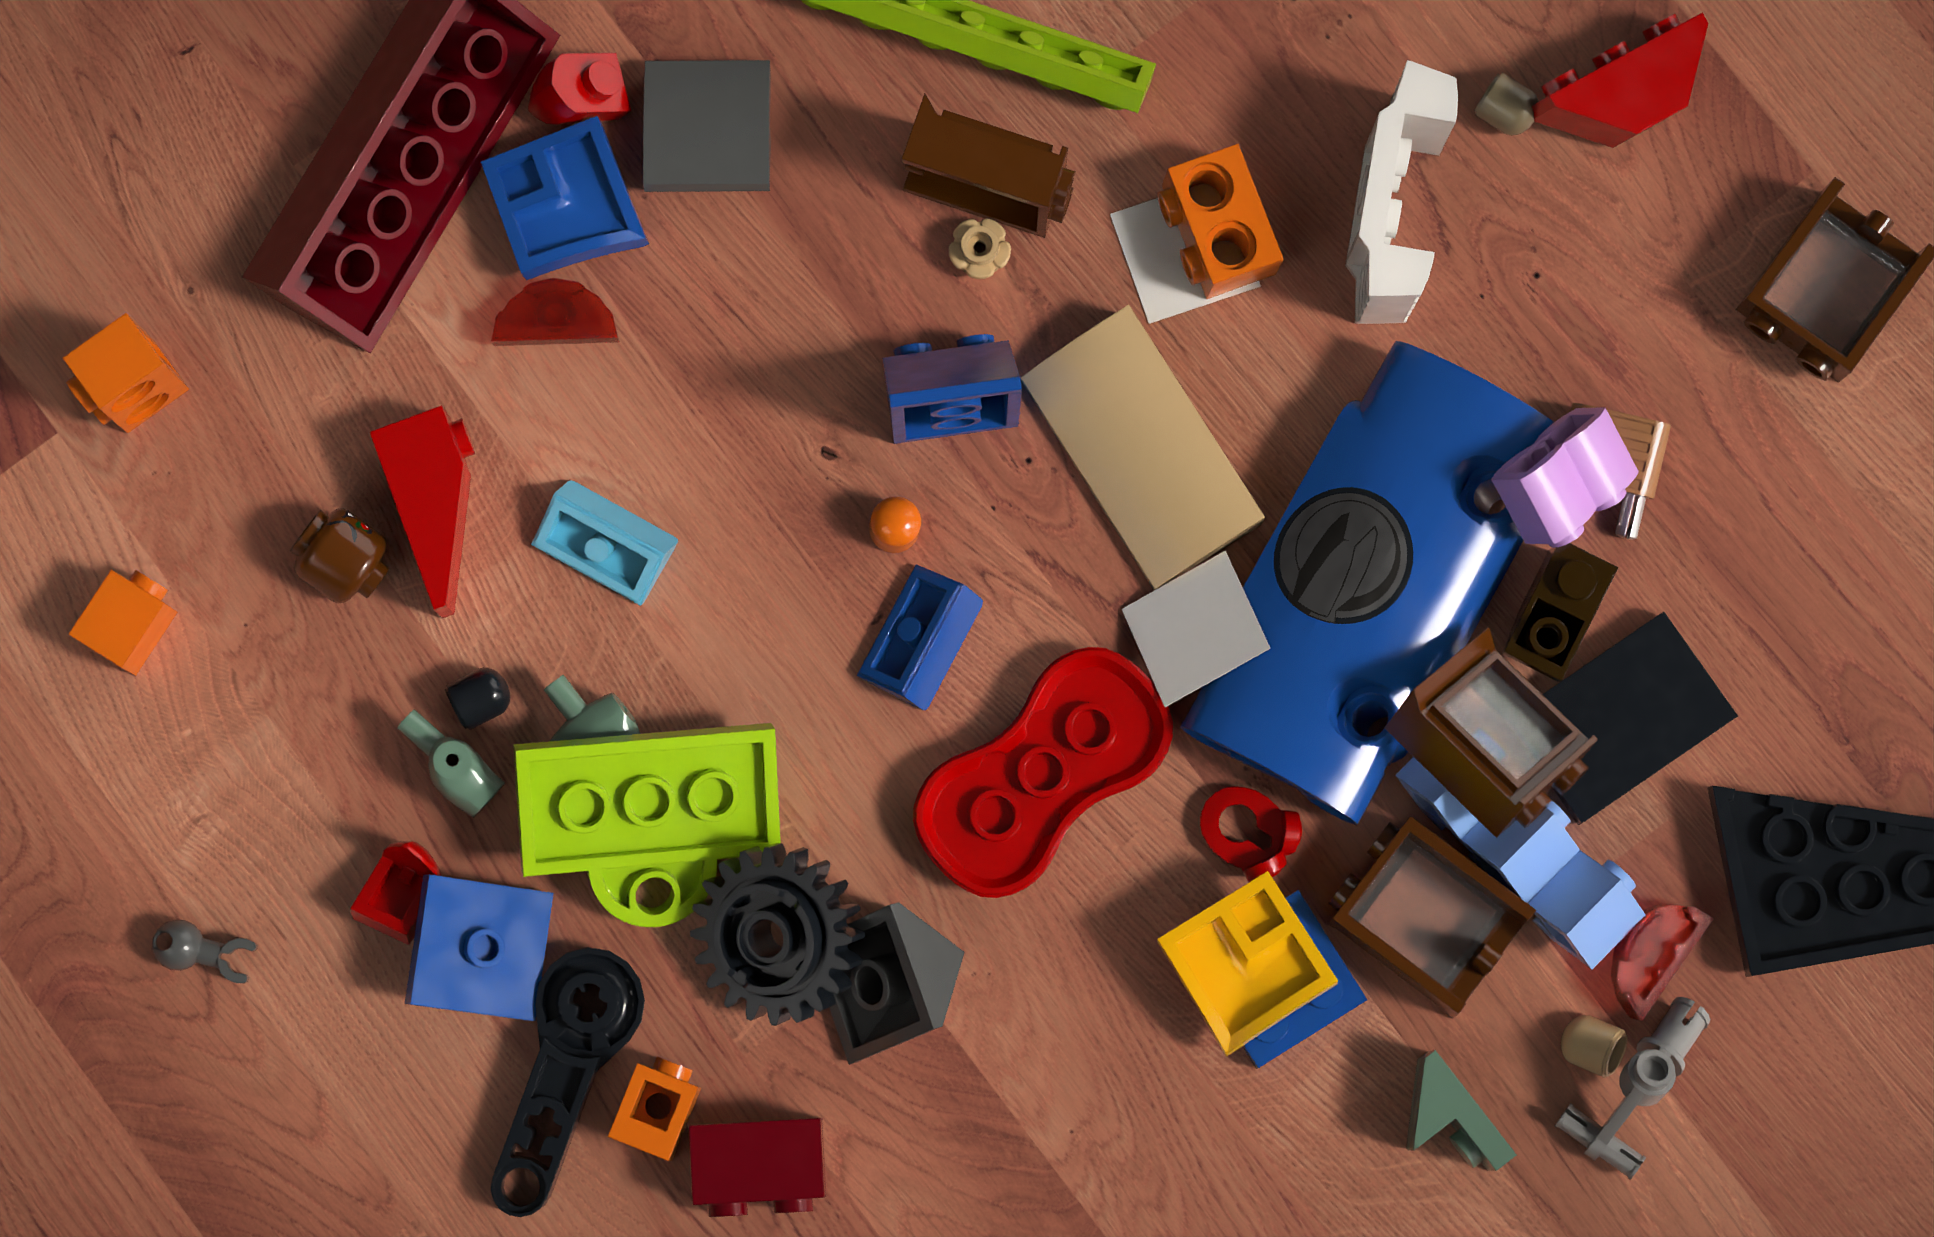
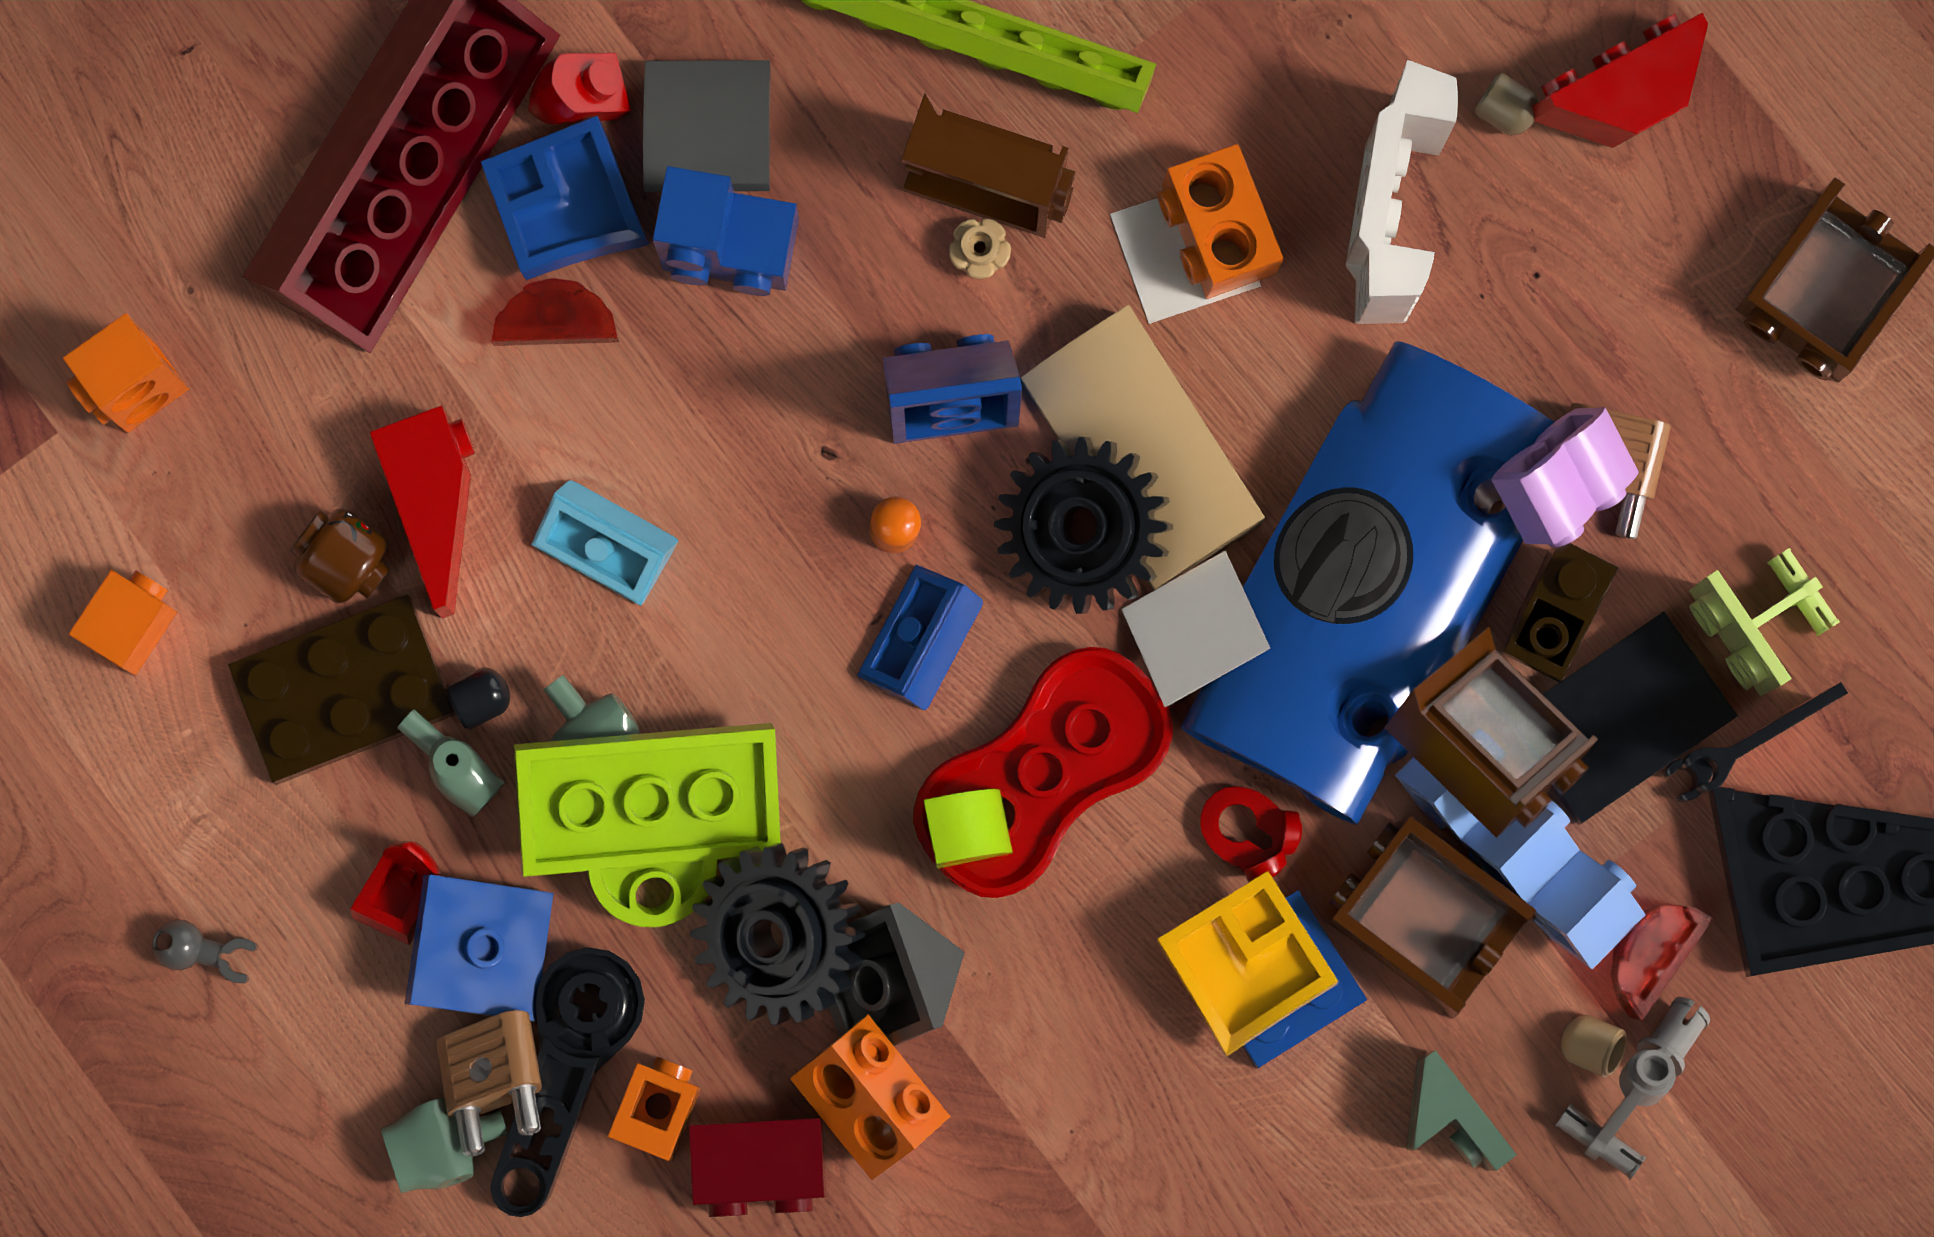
(340, 689): none -> dark brown plate
(427, 1146): none -> sand green piece
(488, 1069): none -> medium nougat piece
(722, 234): none -> blue brick
(870, 1097): none -> orange brick
(967, 827): none -> lime brick
(1122, 533): none -> black gear
(1719, 761): none -> black flag
(1751, 656): none -> yellowish green plate

